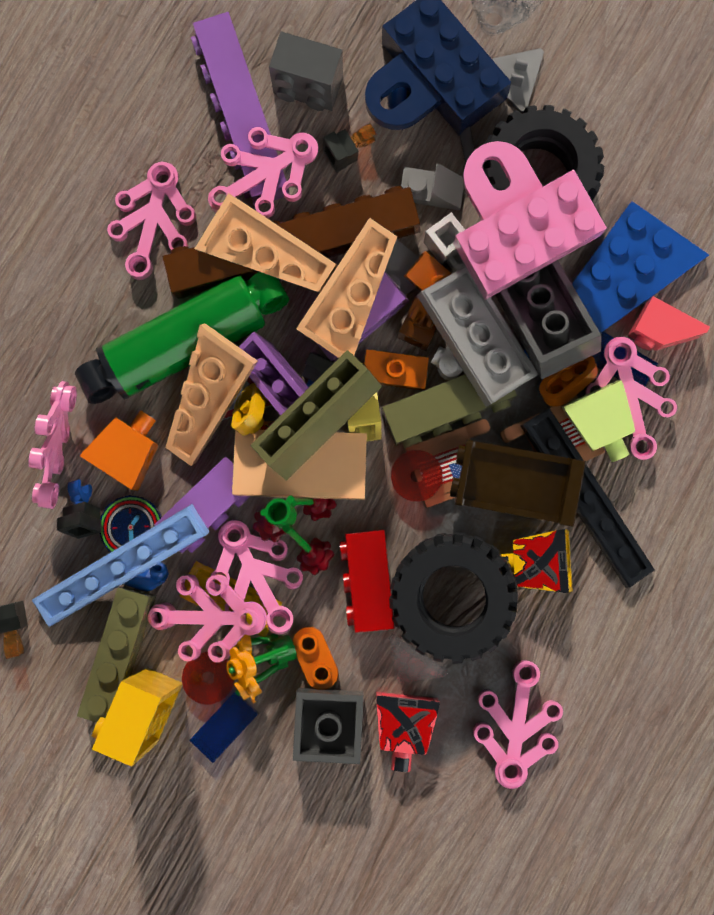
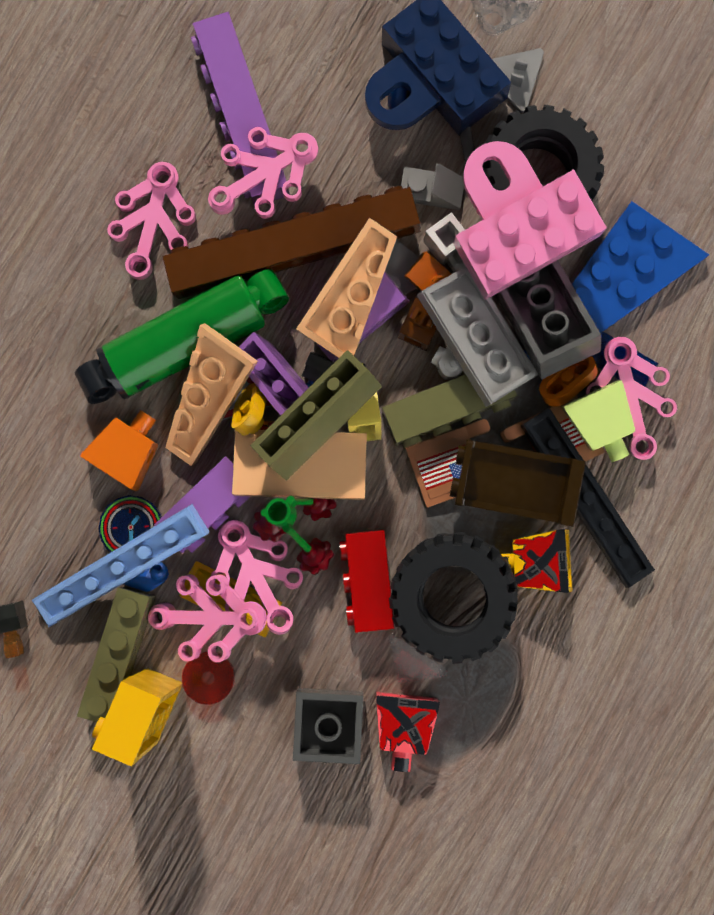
(50, 456): bright pink plant -> none
(81, 517): pearl dark grey piece -> none
(224, 727): clear blue tile -> none
(243, 665): plant -> none
(259, 244): light nougat wing -> none
(306, 71): dark grey brick -> none
(315, 658): orange plate -> none
(342, 148): pearl dark grey piece -> none
(397, 369): orange plate -> none
(413, 461): clear red piece -> none
(517, 730): bright pink plant -> none
(664, 326): coral slope -> none

